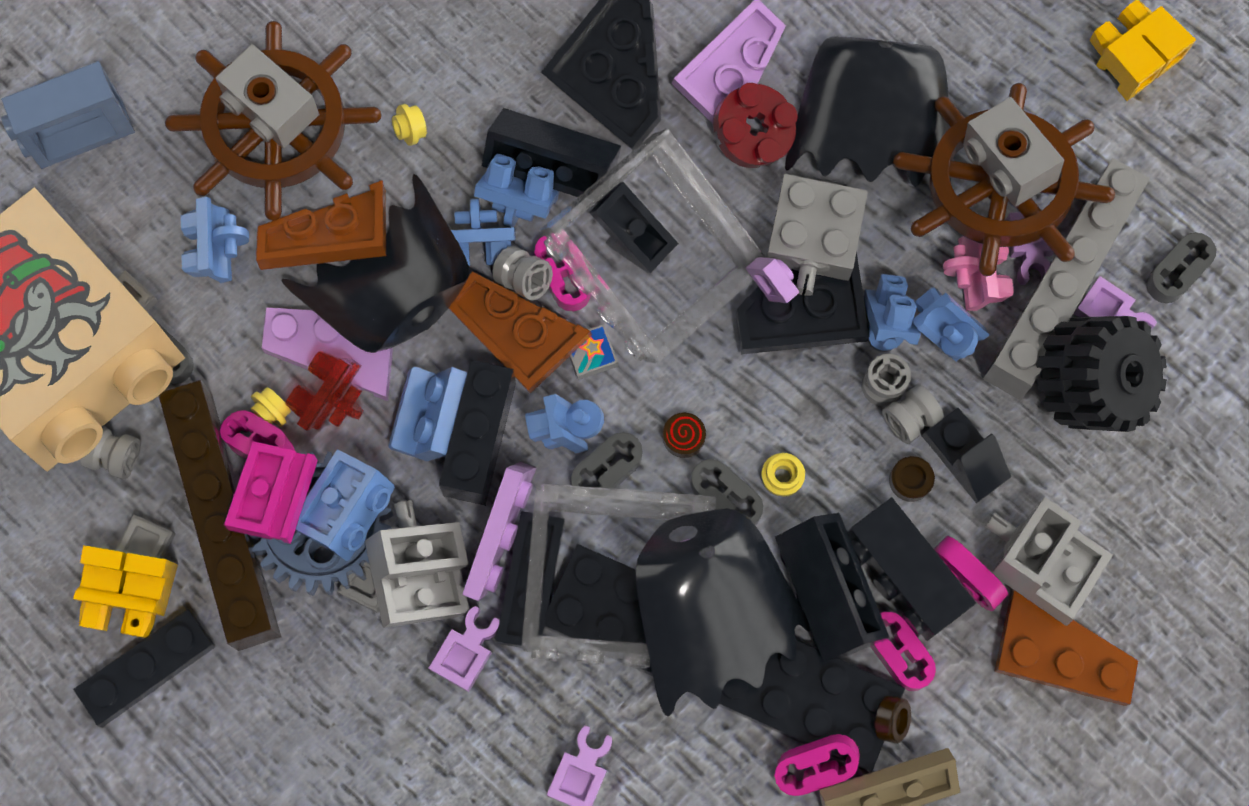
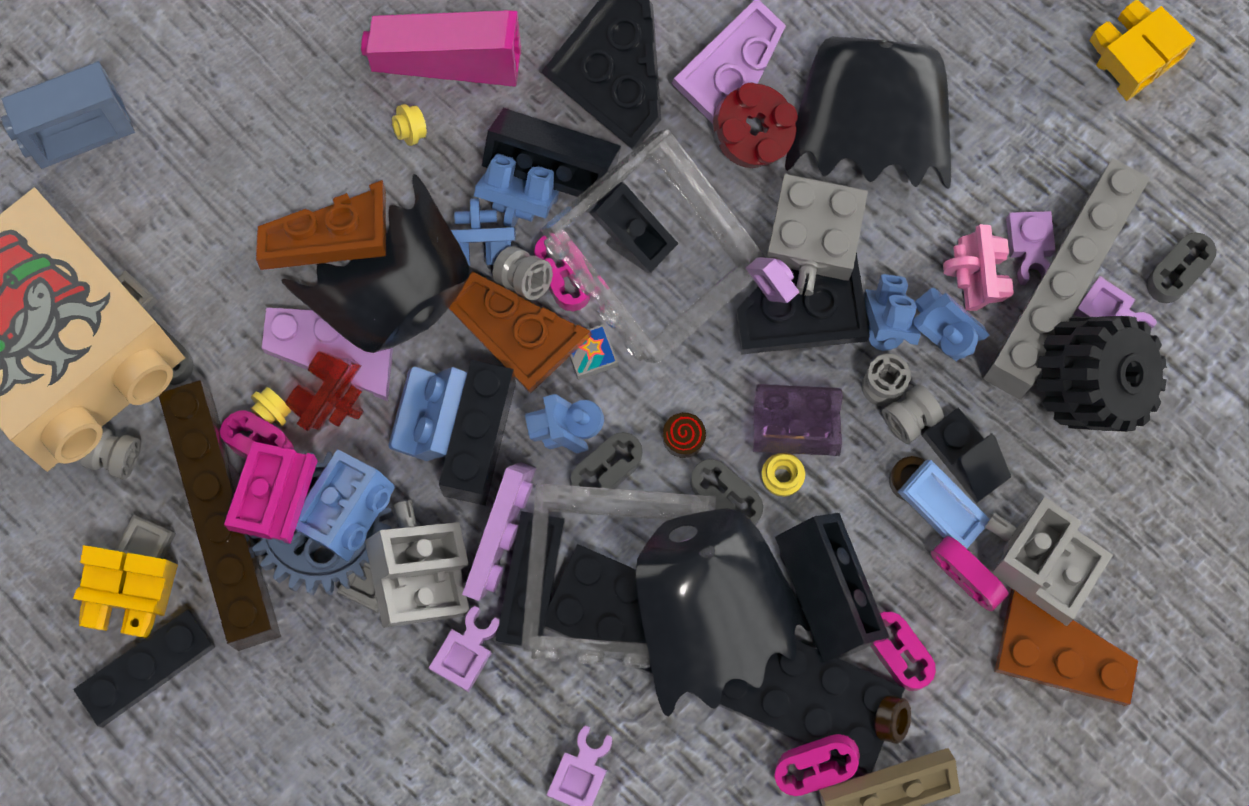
(216, 240): medium blue hips -> none
(275, 110): reddish brown brick -> none
(446, 46): none -> dark pink slope
(797, 420): none -> clear purple bracket
(909, 570): black brick -> none
(943, 504): none -> light blue tile
(1016, 161): reddish brown brick -> none

